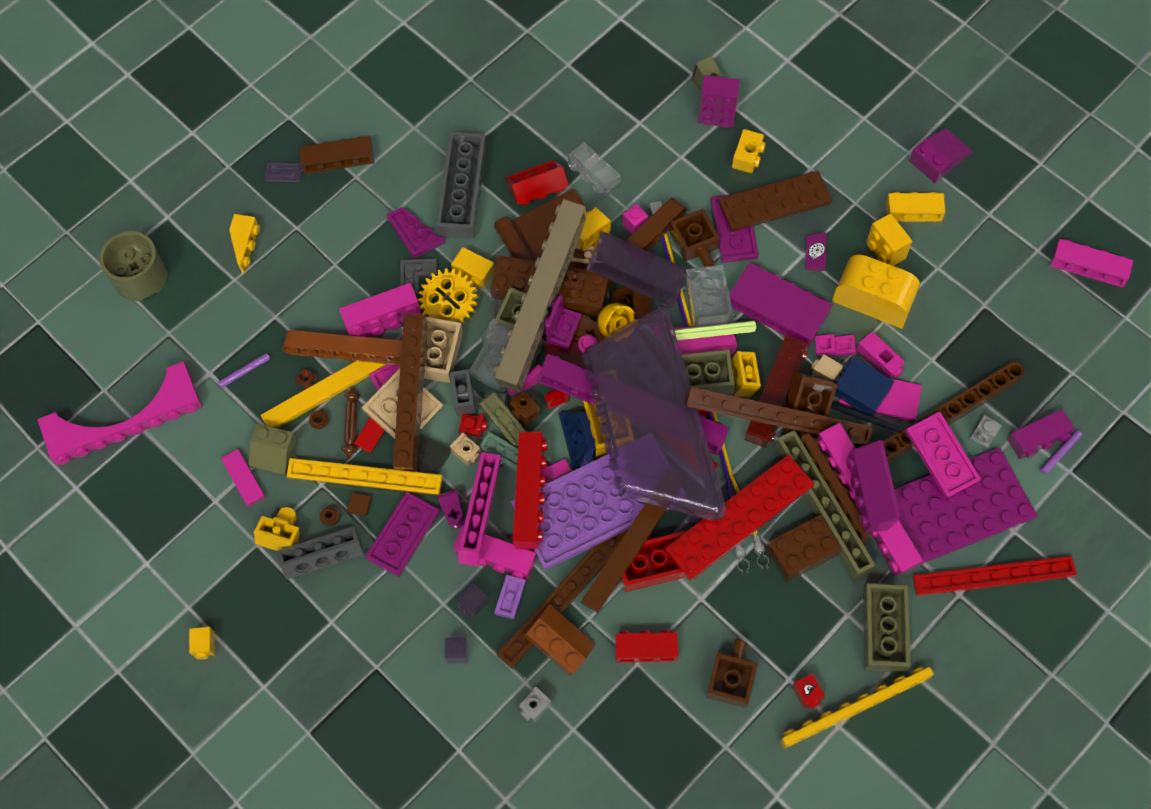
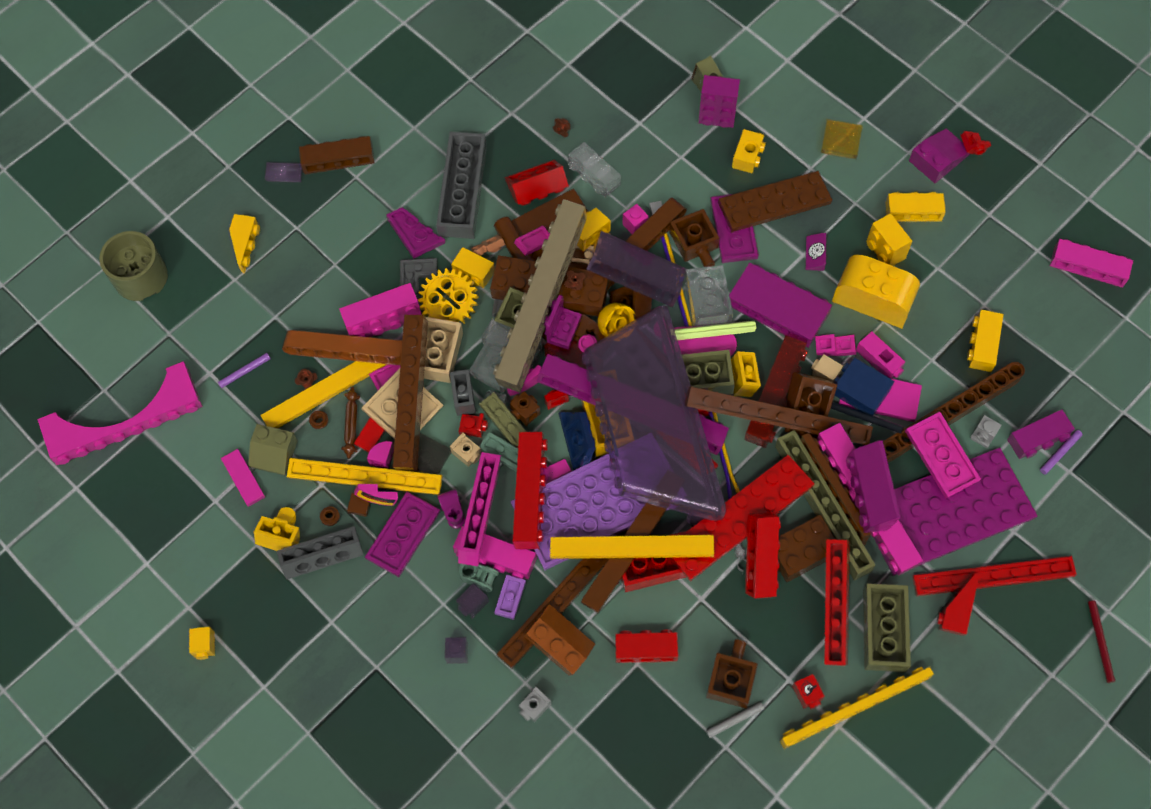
(370, 493): none -> dark pink slope
(381, 455): none -> dark pink brick
(479, 576): none -> sand green piece
(490, 245): none -> nougat plate
(532, 241): none -> dark pink tile
(561, 127): none -> copper plate
(632, 547): none -> yellow tile
(735, 720): none -> light grey bar
(762, 555): none -> red brick
(836, 602): none -> red brick
(841, 139): none -> clear yellow plate
(957, 612): none -> red slope
(973, 143): none -> red bracket
(985, 340): none -> yellow brick
(1101, 642): none -> dark red bar

